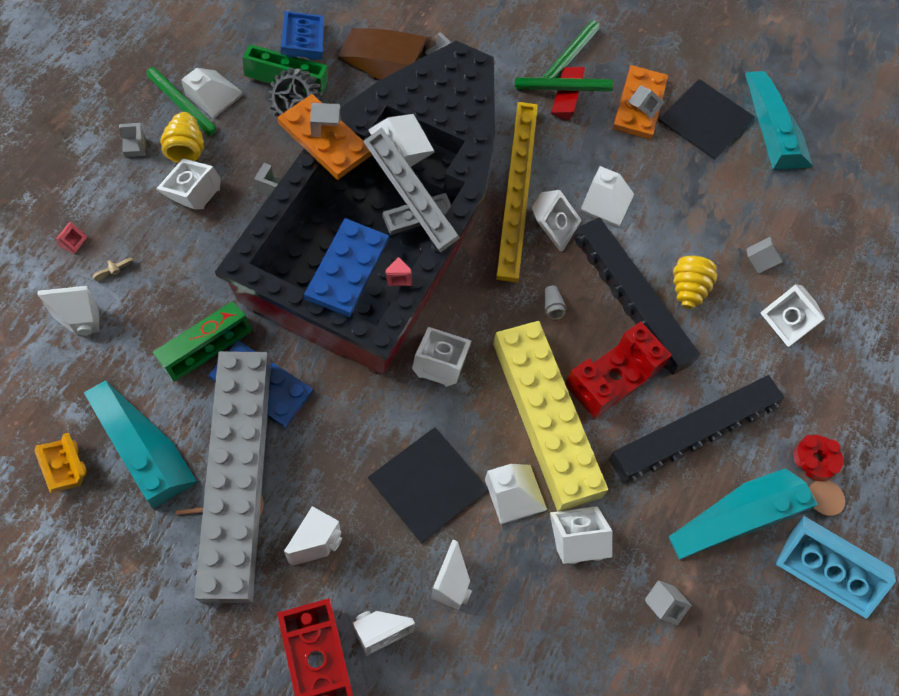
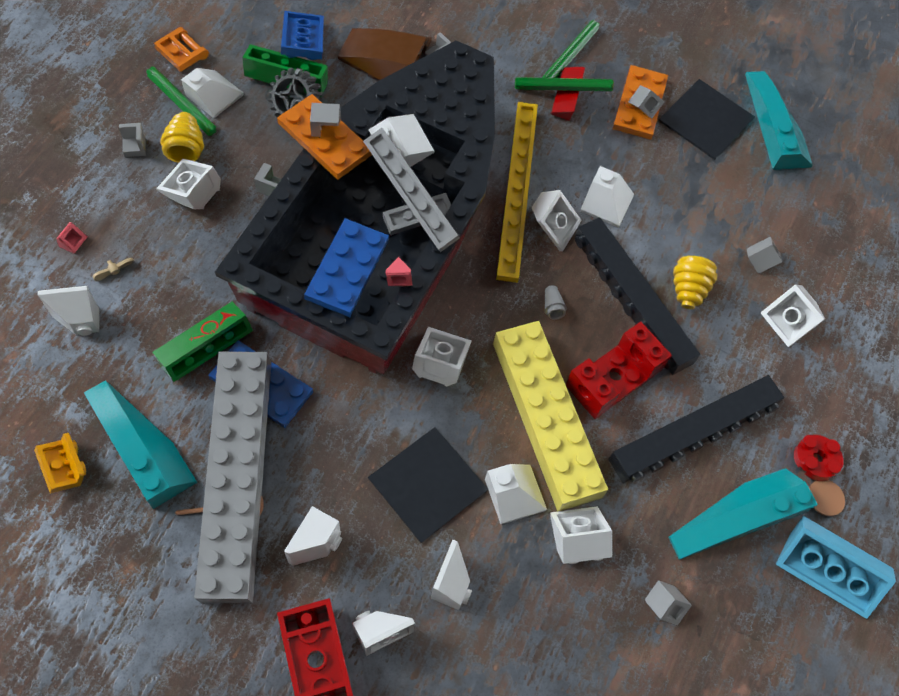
(177, 53): none -> orange plate

